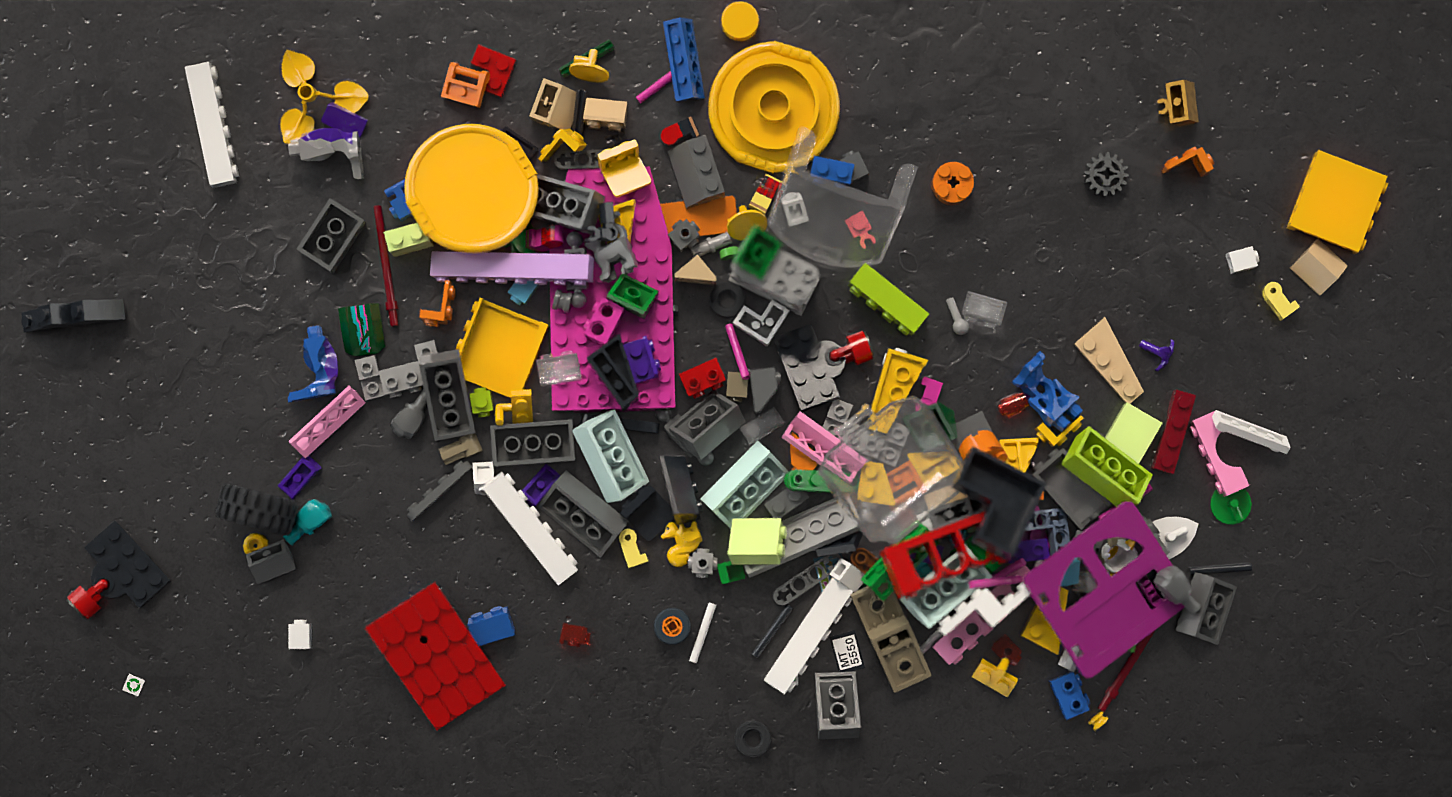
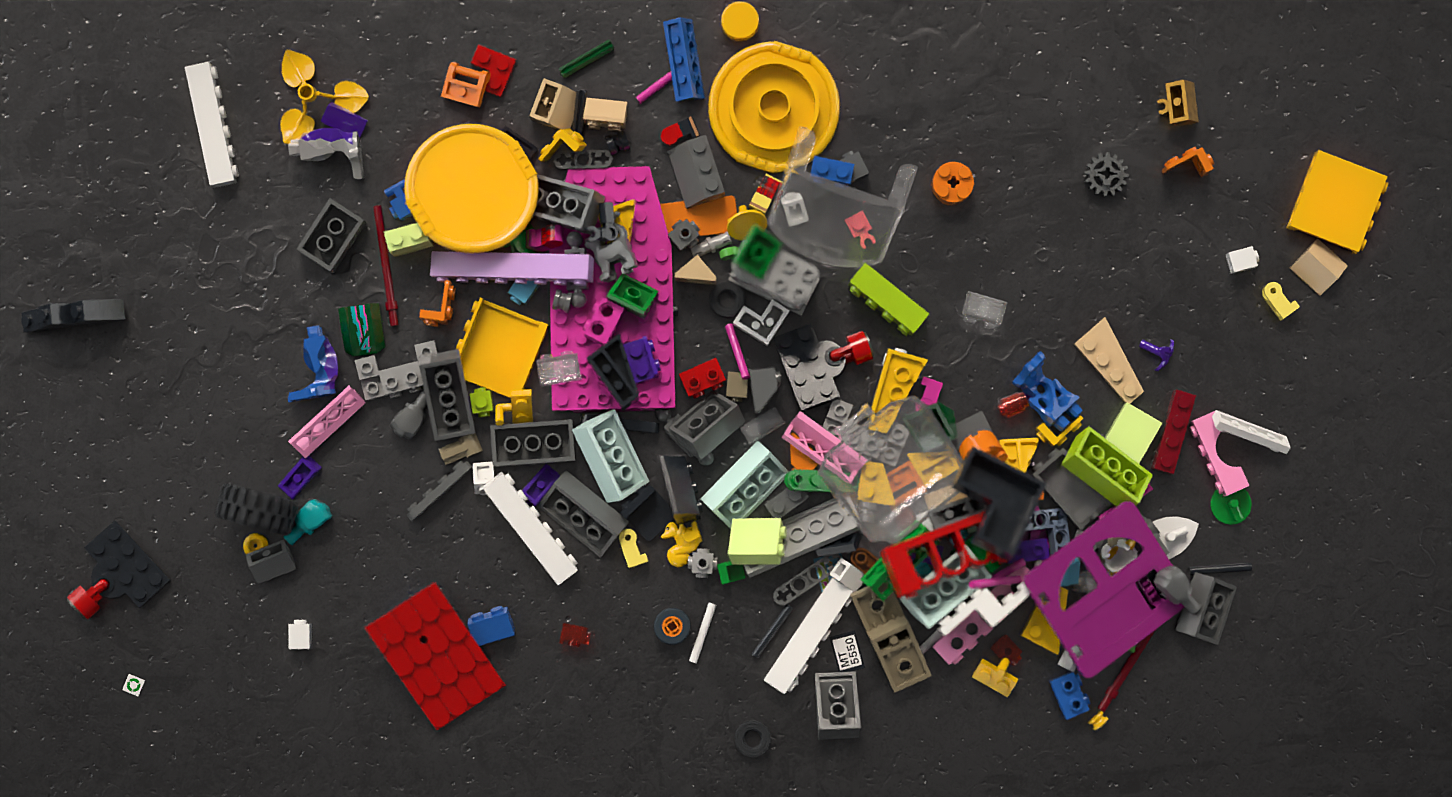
(586, 70): yellow shield -> none
(623, 168): yellow bracket -> none
(960, 326): light grey bar -> none

